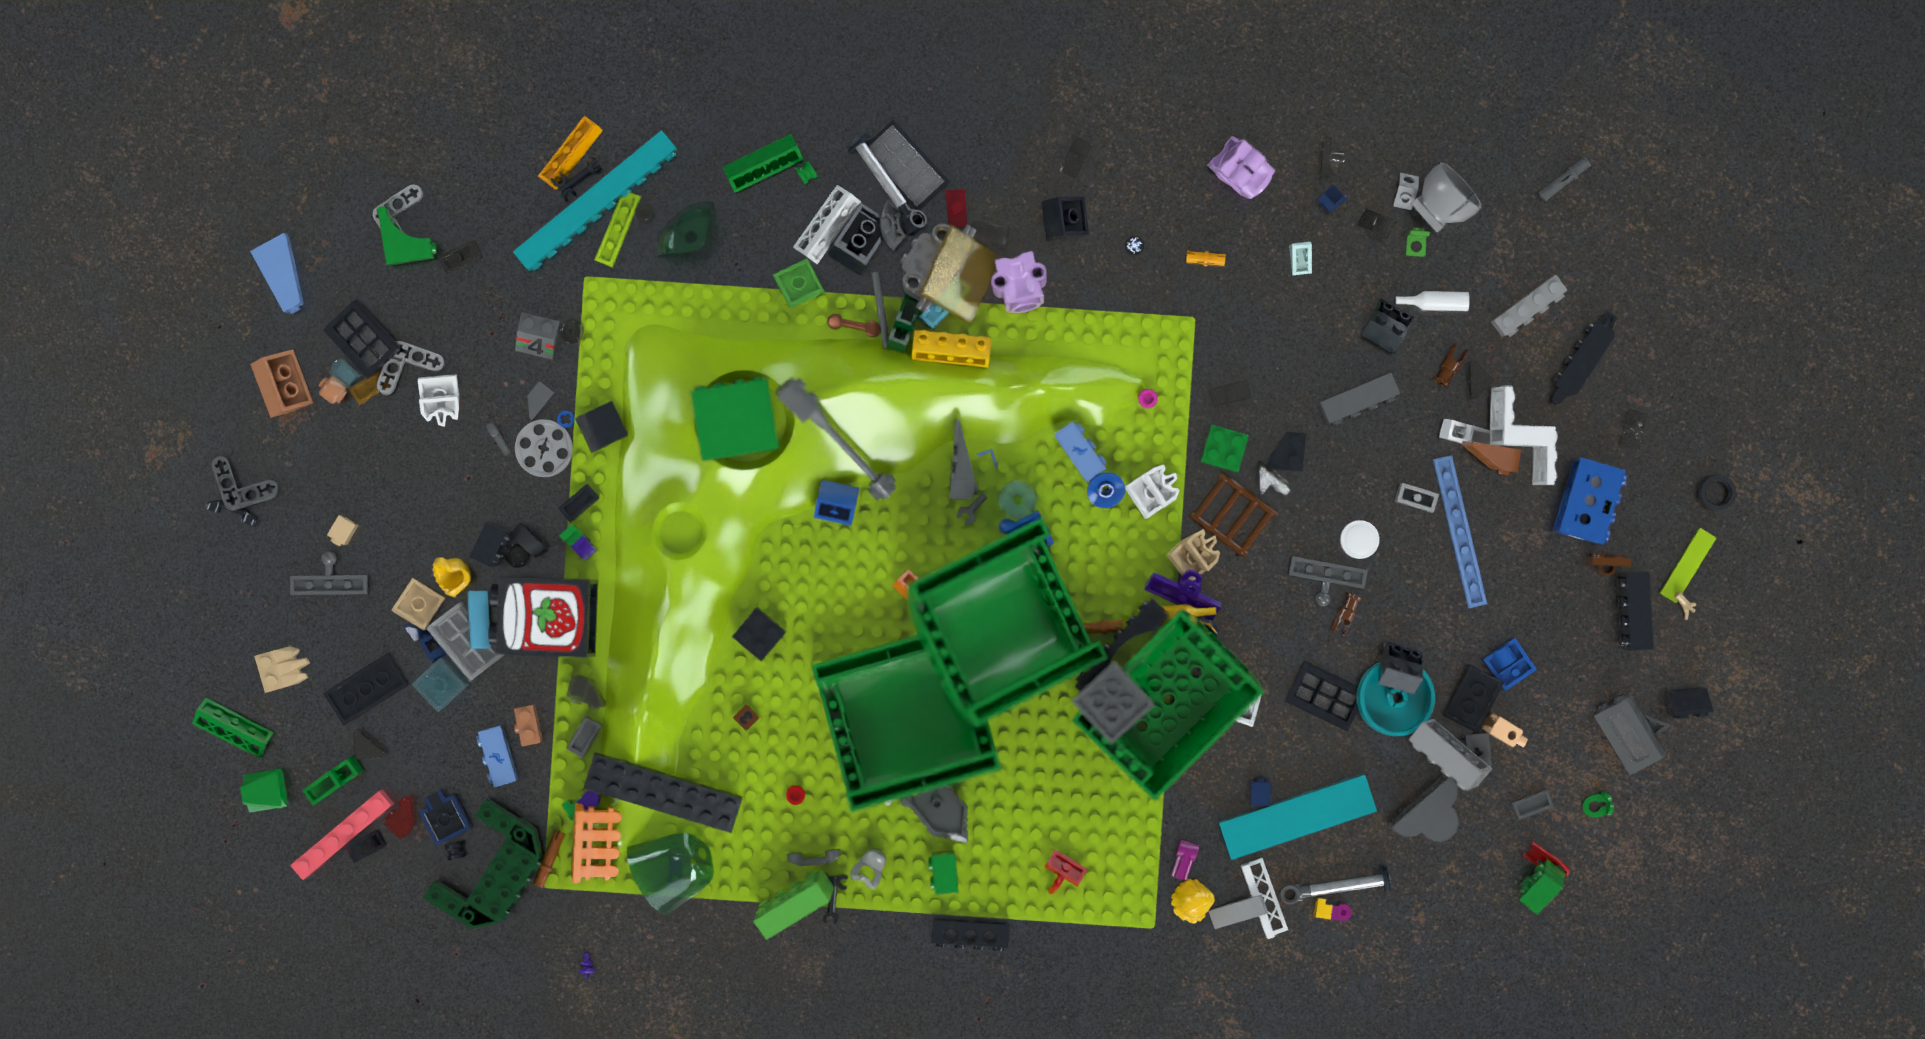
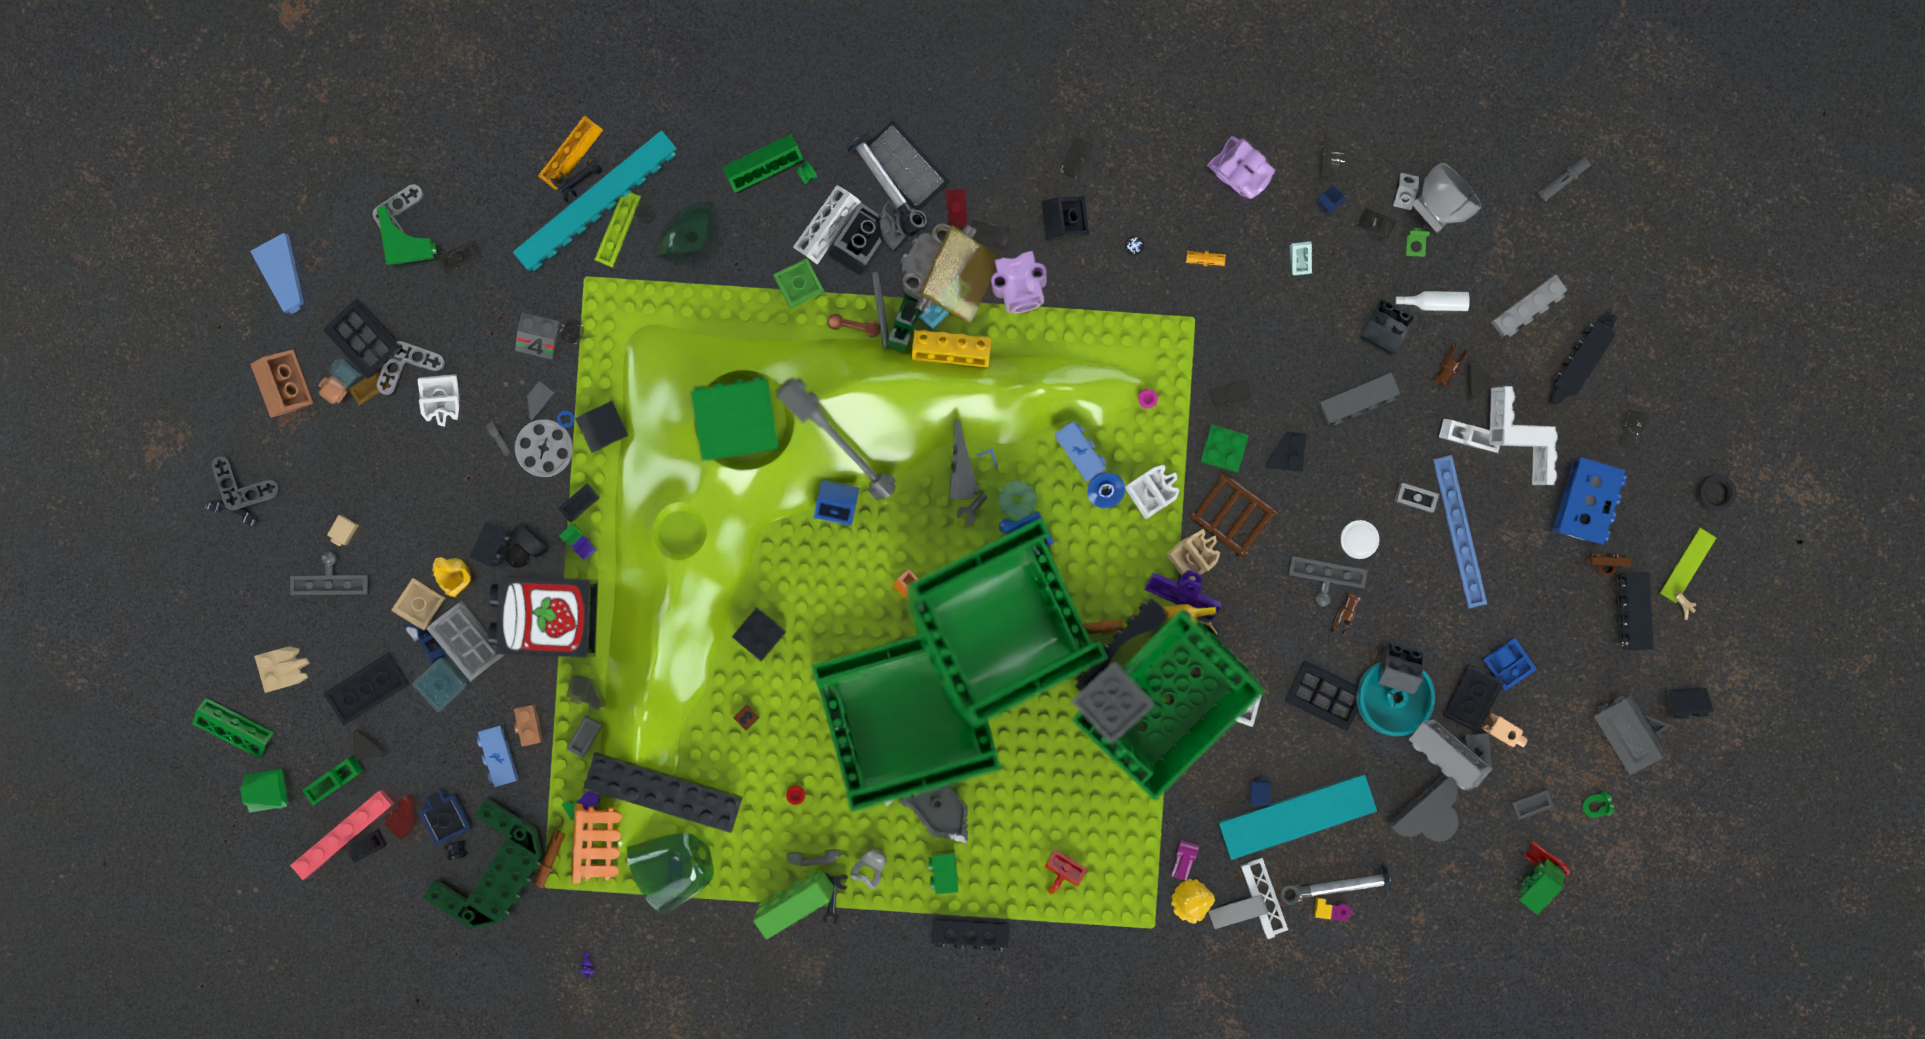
(478, 619): medium azure tile -> none
(1268, 476): clear smoke slope -> none
(1495, 457): dark orange slope -> none

